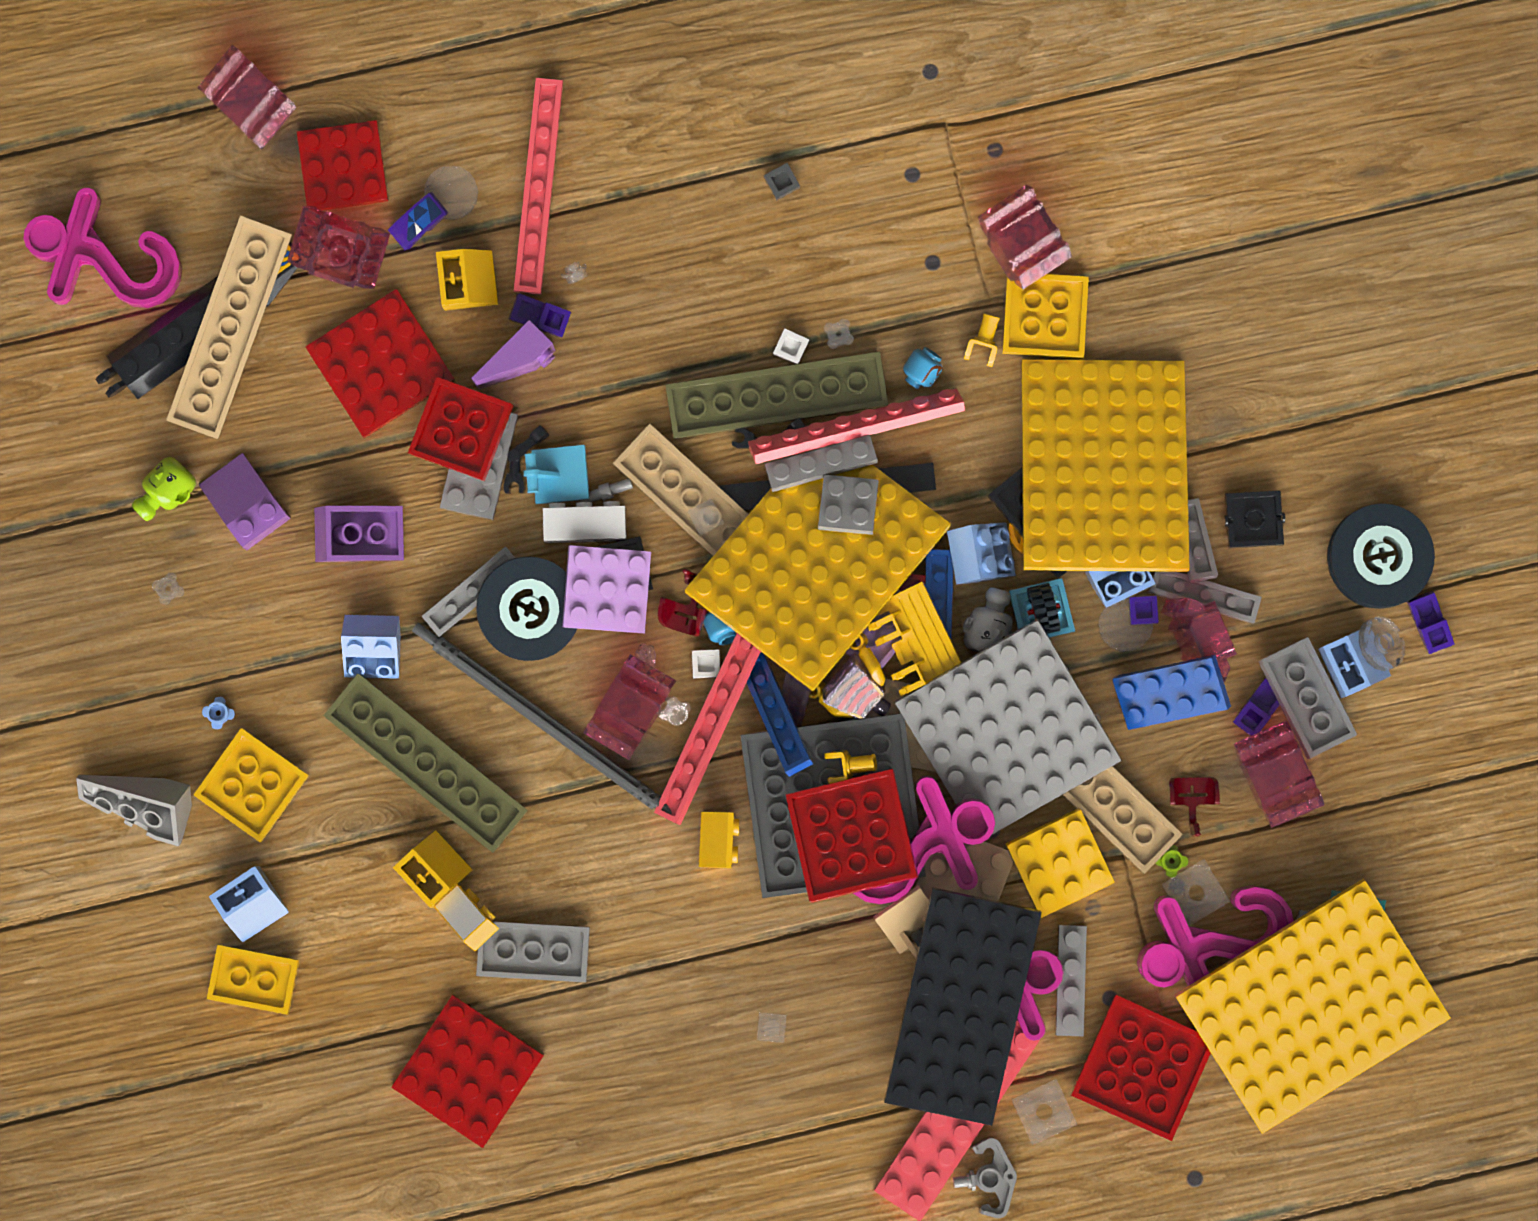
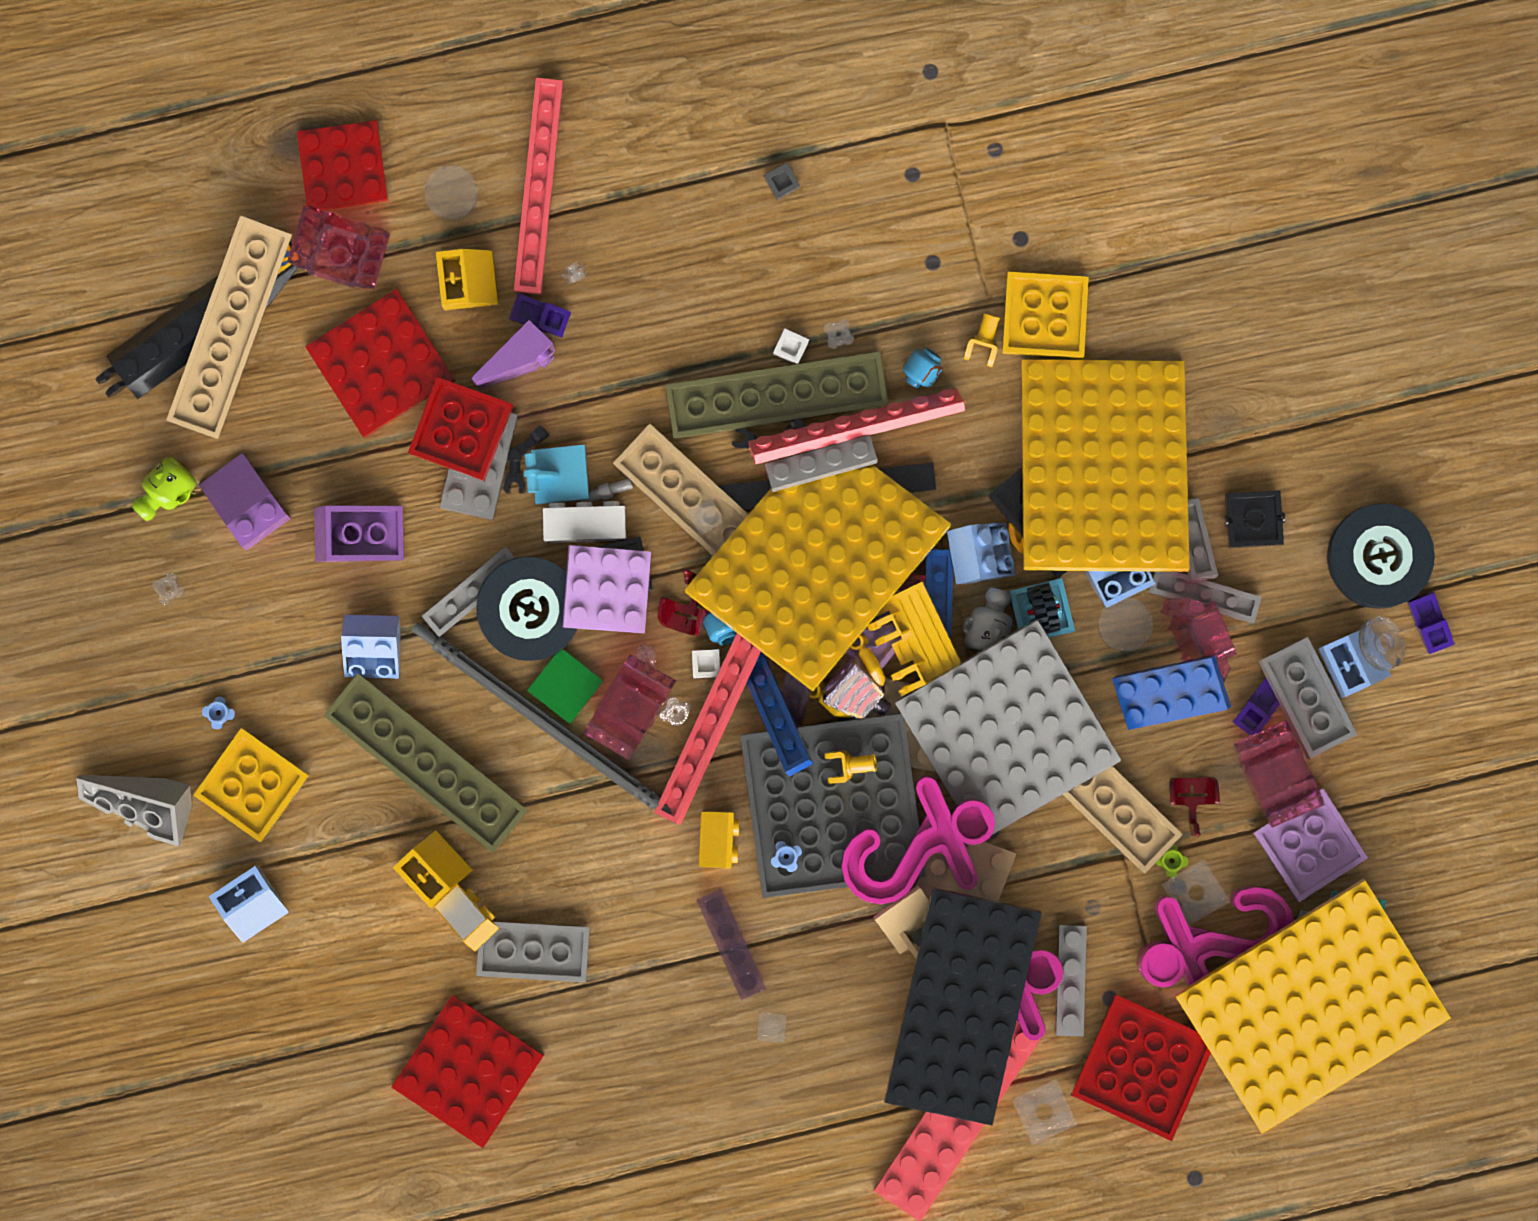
(80, 245): dark pink piece -> none
(246, 97): clear pink slope -> none
(253, 979): yellow plate -> none
(417, 221): slope -> none
(565, 686): none -> green tile
(731, 944): none -> plate
(782, 849): none -> light blue plate
(848, 504): light grey plate -> none
(851, 836): red plate -> none
(993, 1177): light grey piece -> none
(1024, 237): clear pink slope -> none
(1060, 862): yellow plate -> none
(1143, 610): dark purple plate -> none
(1311, 849): none -> lavender plate

